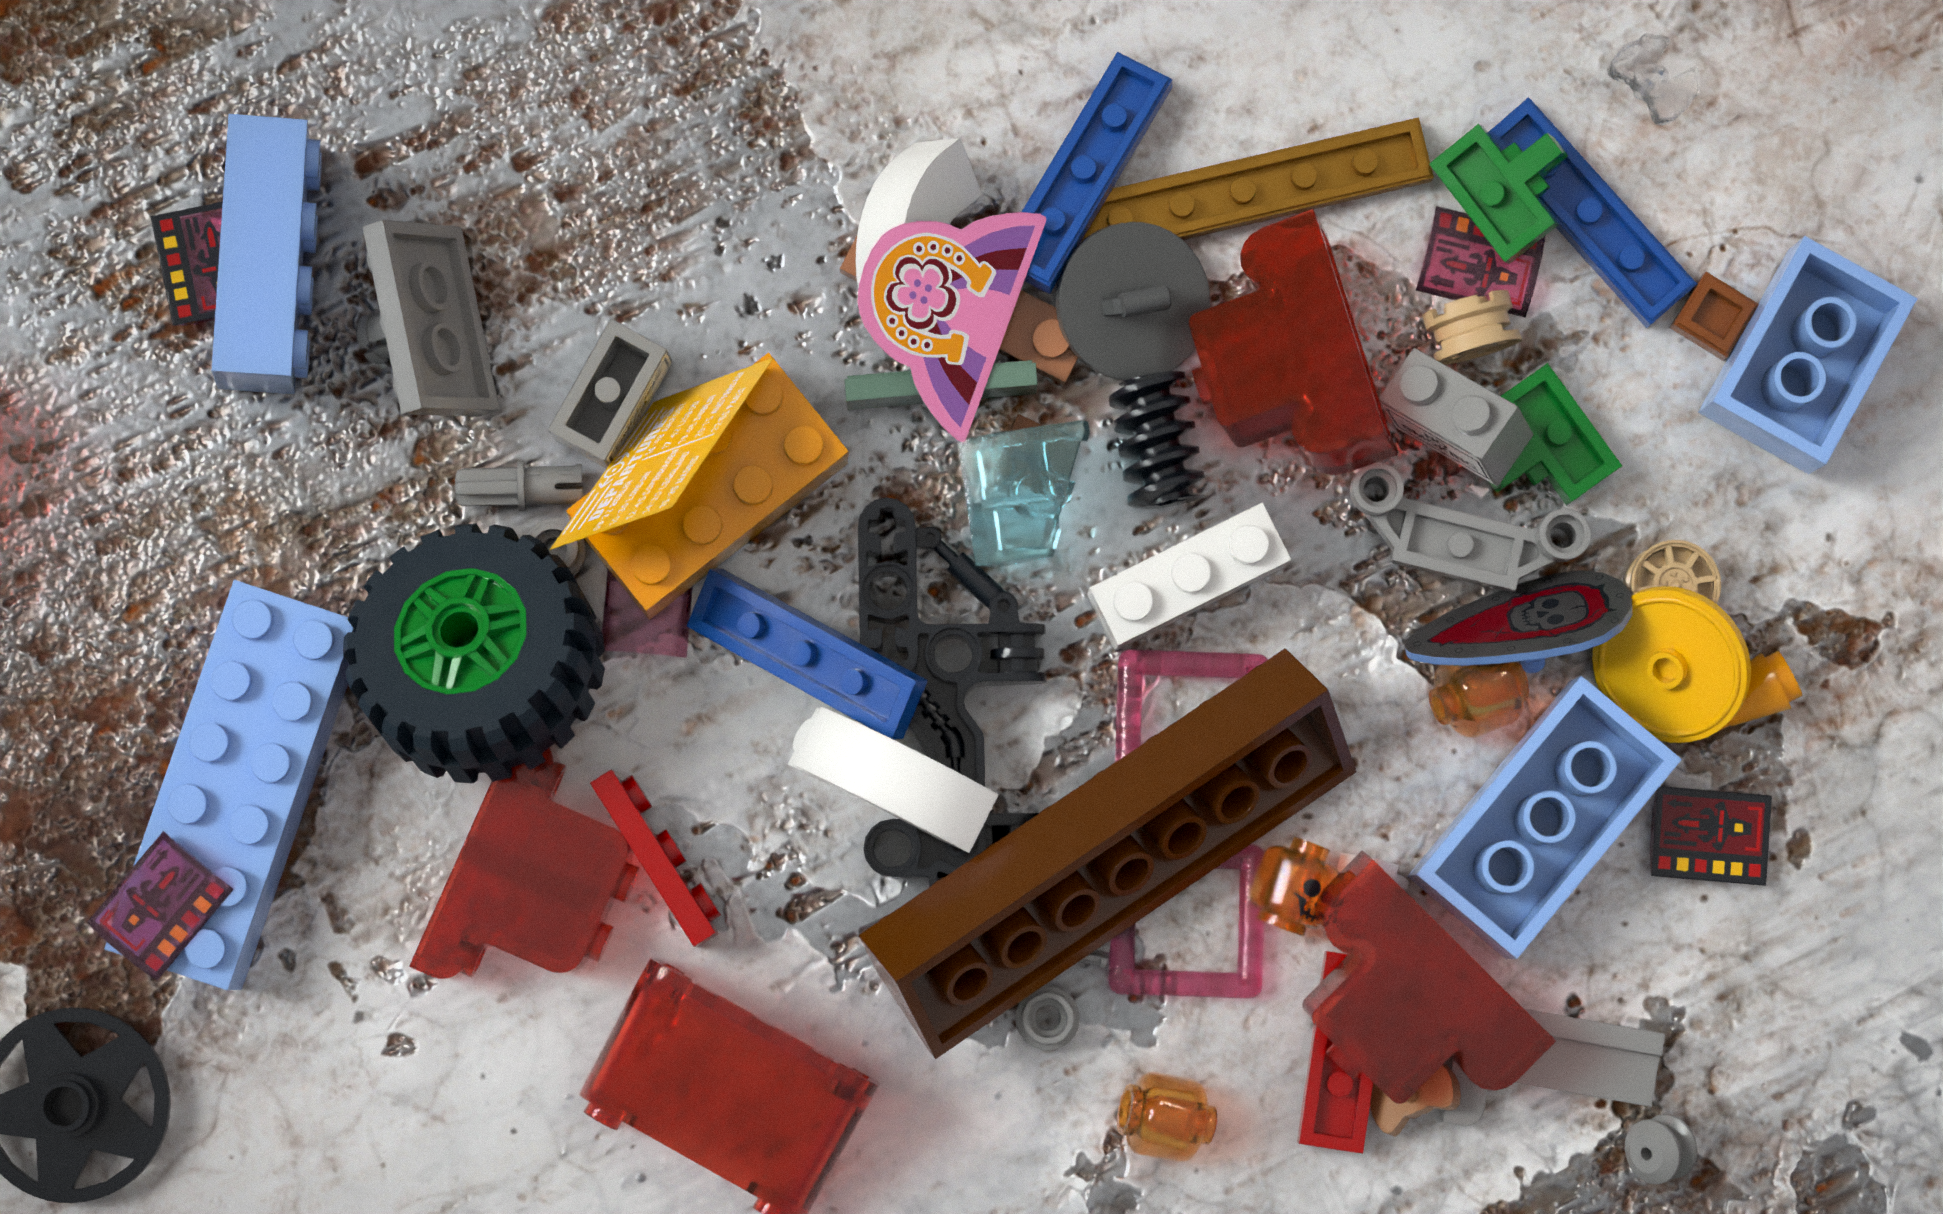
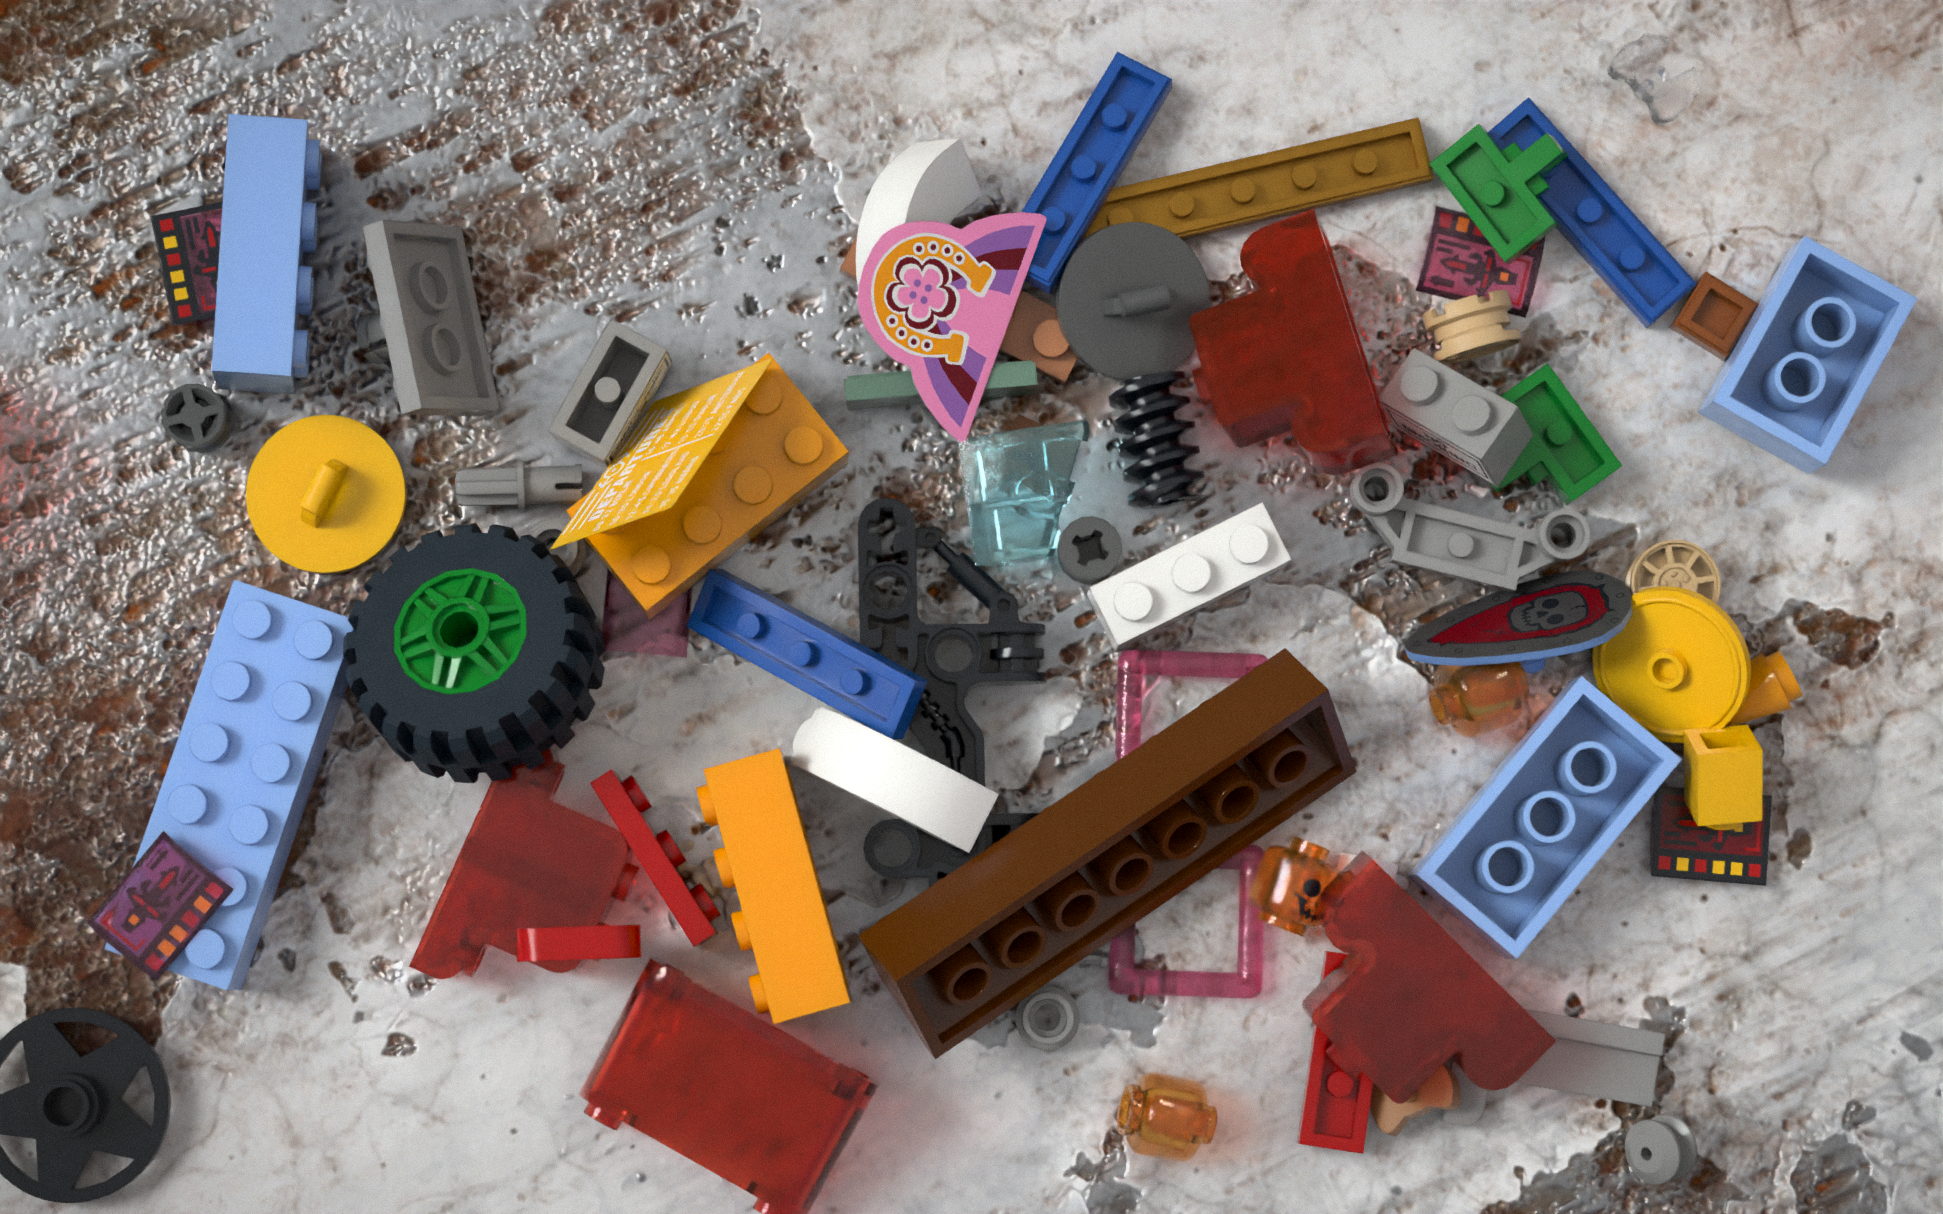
(192, 406): none -> dark grey wheel
(326, 494): none -> yellow shield
(578, 943): none -> red beam
(776, 886): none -> light orange brick
(1084, 559): none -> dark grey wheel
(1723, 776): none -> yellow brick

